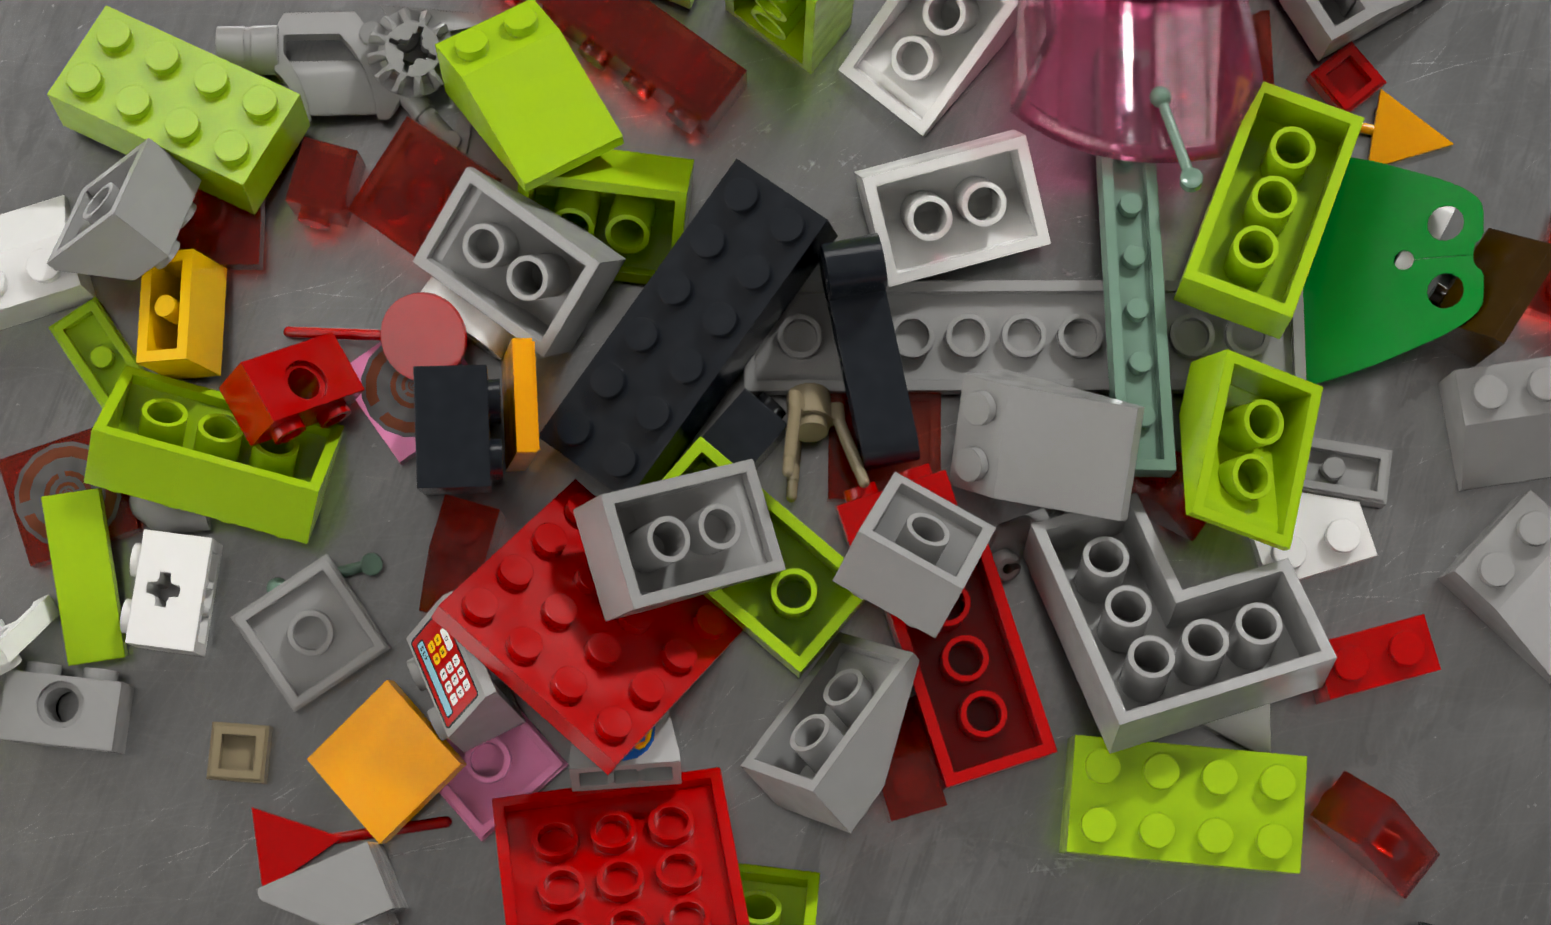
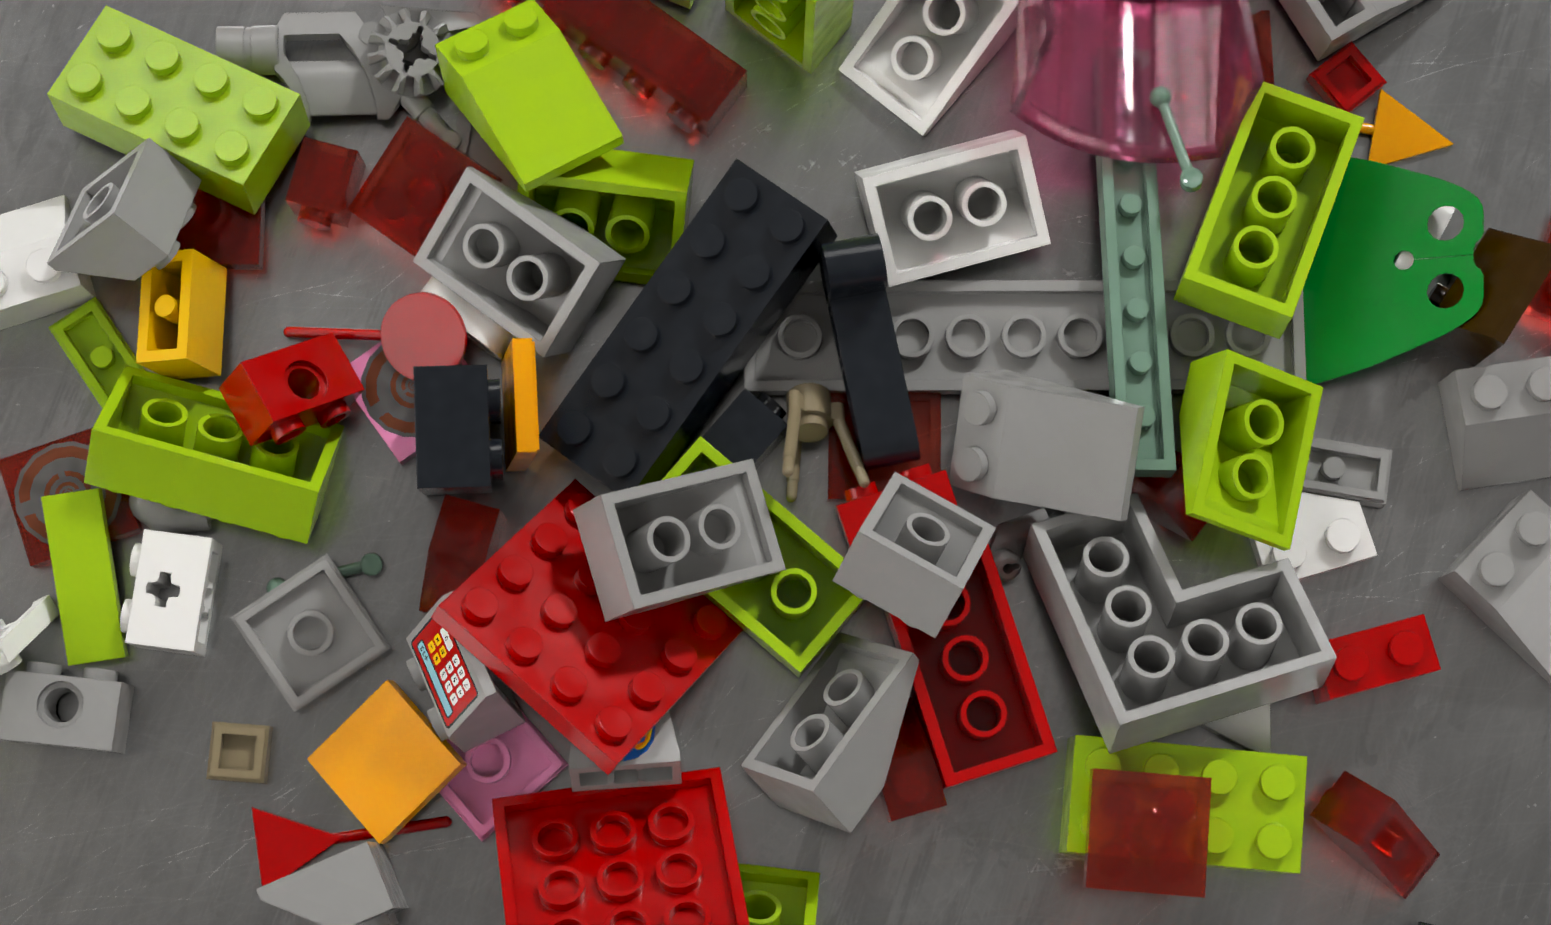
(1147, 833): none -> clear red plate

